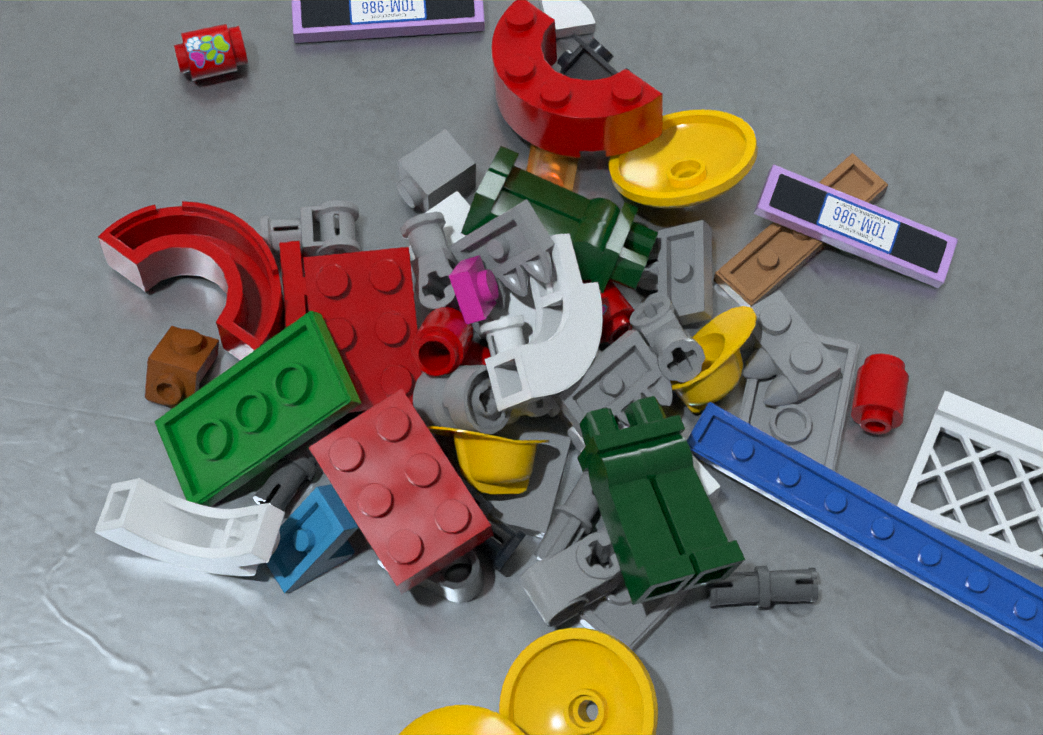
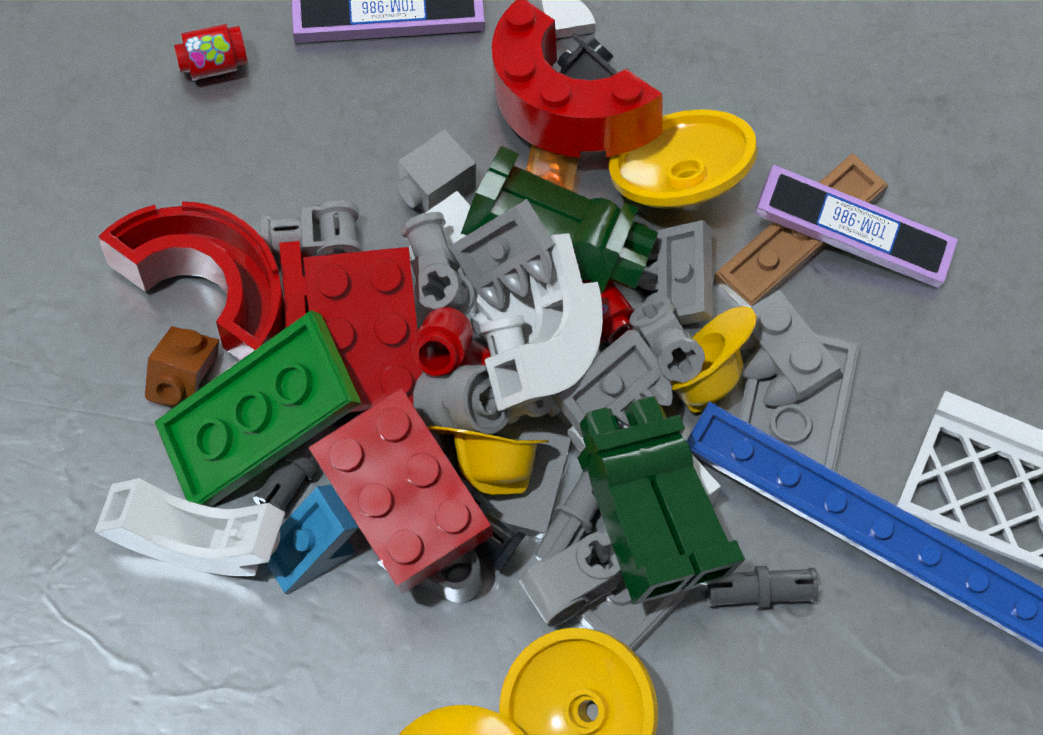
(474, 289): dark pink plate -> none
(880, 393): red brick -> none

